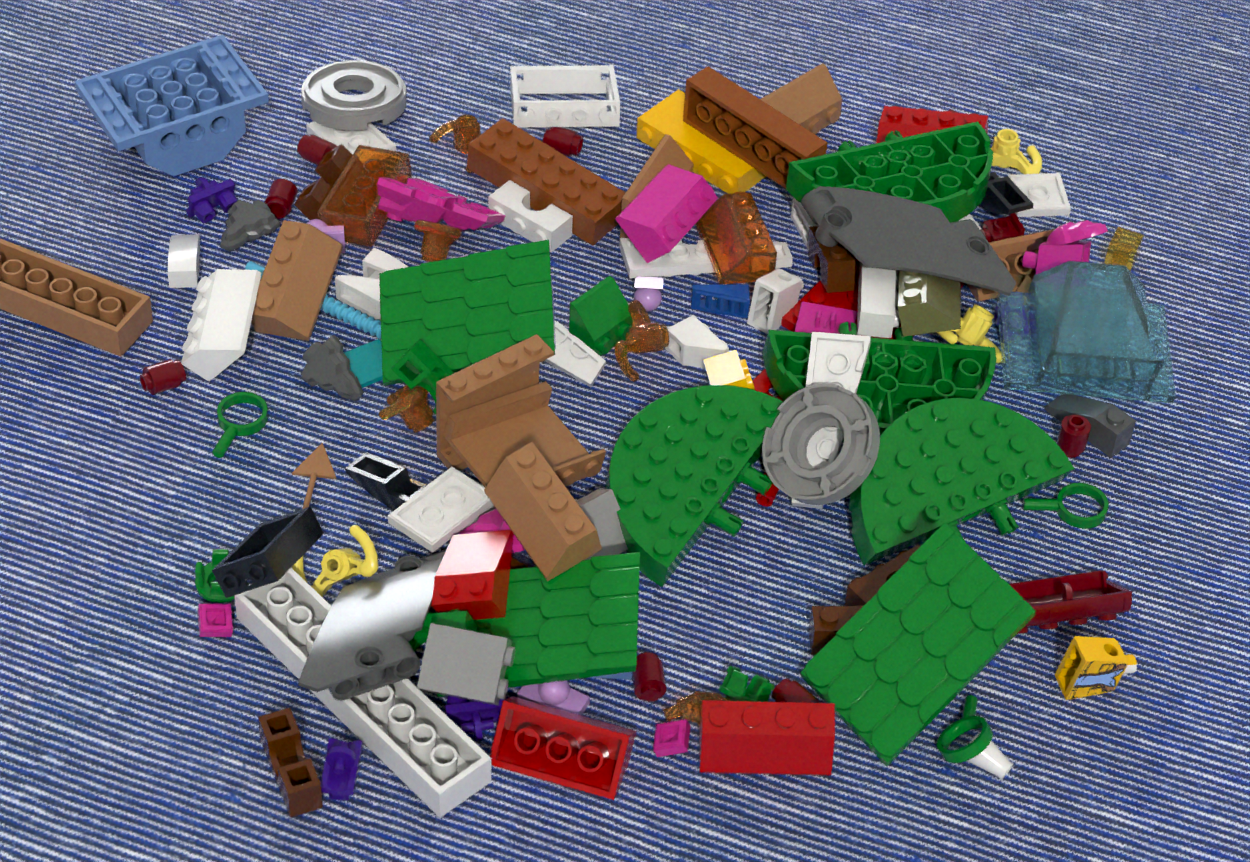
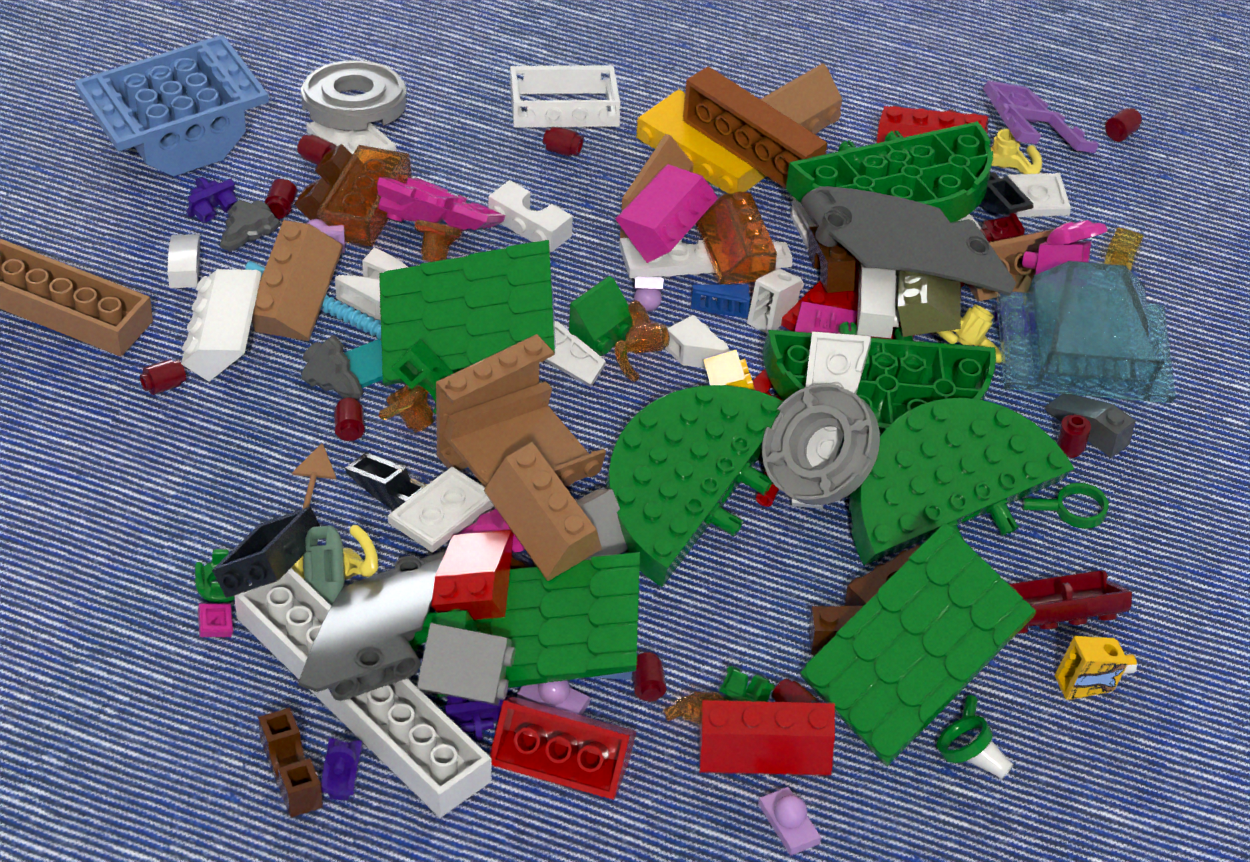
(233, 430): green piece -> none
(325, 562): none -> sand green piece
(349, 419): none -> dark red brick
(465, 131): clear orange piece -> none
(552, 178): dark orange brick -> none
(671, 738): dark pink tile -> none
(790, 820): none -> lavender tile
(1019, 104): none -> medium lavender wing
(1123, 124): none -> dark red brick

